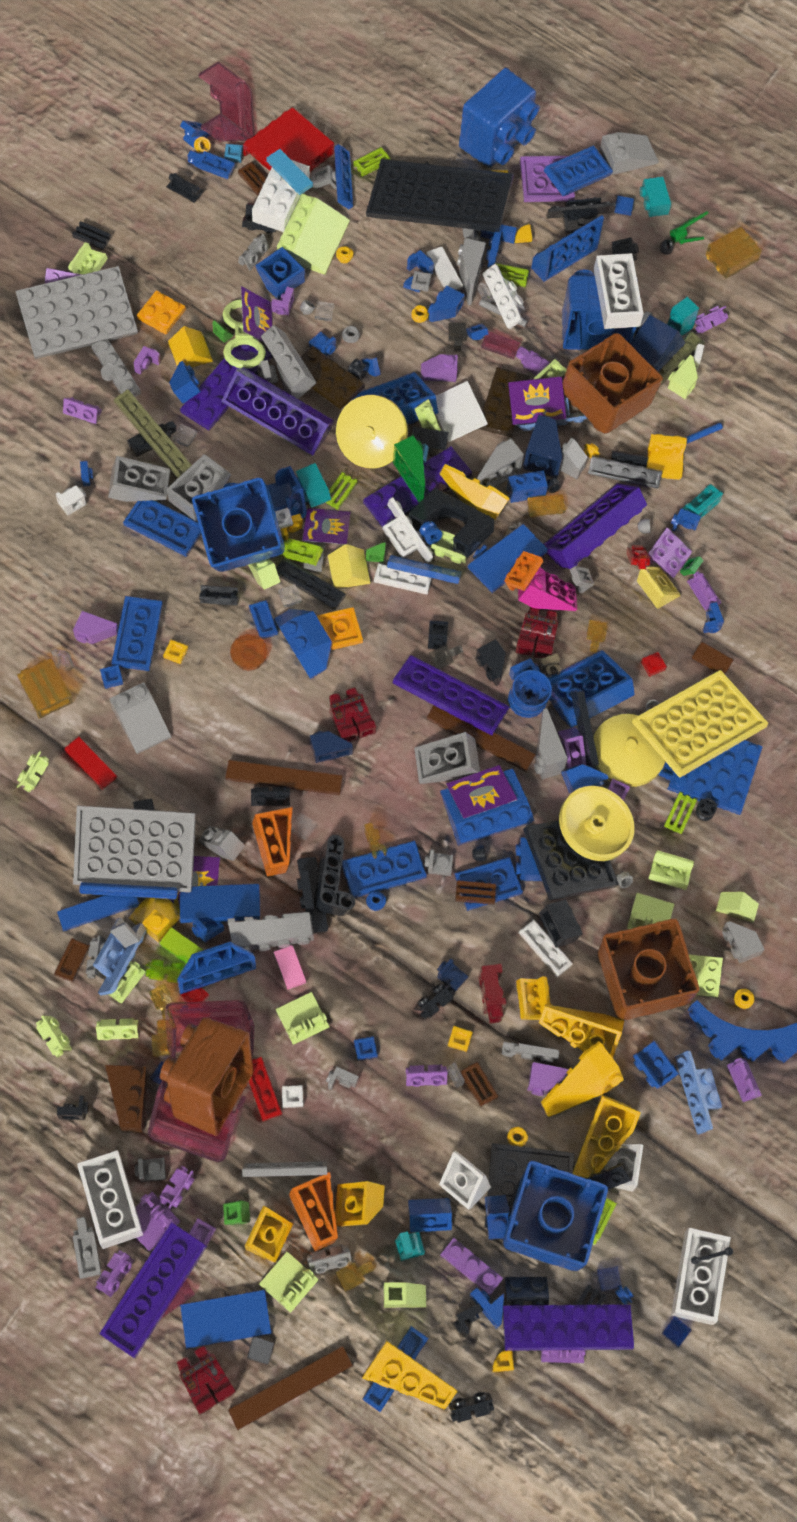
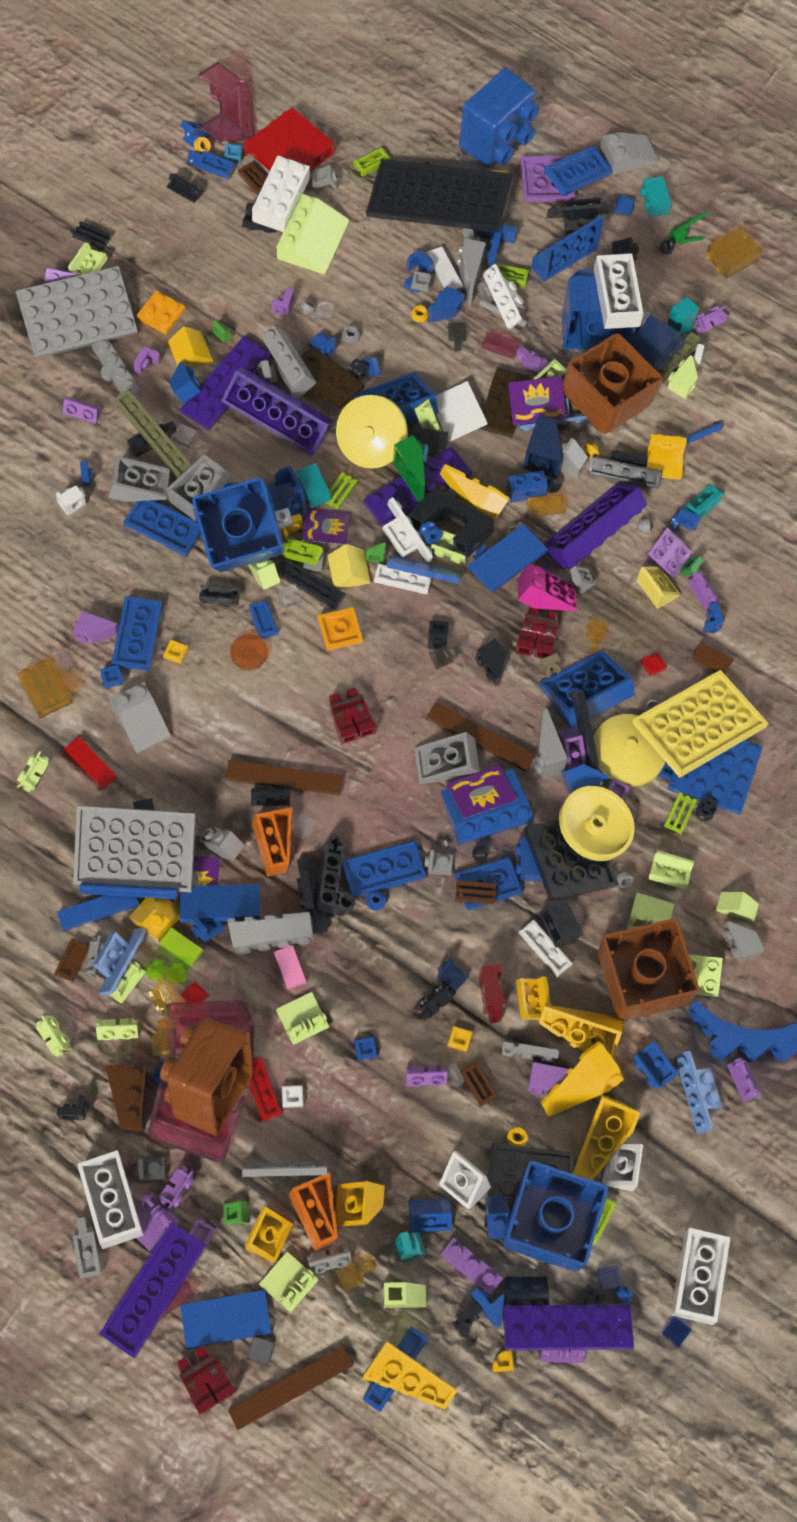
(120, 1265): medium lavender hinge -> none
(126, 935): light grey panel -> none
(214, 966): blue wedge -> none
(240, 339): yellowish green bar -> none
(255, 314): dark purple sticker -> none
(256, 251): light grey hinge -> none
(279, 272): blue slope -> none
(289, 172): dark azure tile -> none
(306, 639): blue wedge -> none
(329, 746): dark blue slope -> none
(343, 177): blue tile -> none
(344, 258): yellow plate -> none
(345, 1078): light grey bracket -> none
(372, 837): clear yellow plate -> none
(440, 368): medium lavender slope -> none
(451, 695): dark purple plate -> none
(477, 332): blue plate -> none
(480, 1403): black hinge -> none
(503, 462): light grey slope -> none
(523, 571): orange bracket -> none
(523, 666): blue bracket -> none
(524, 234): yellow tile -> none
(534, 685): blue wheel -> none
(613, 1176): black hinge -> none
(638, 556): red hinge -> none
(728, 1252): black hinge -> none
(744, 1004): yellow plate -> none

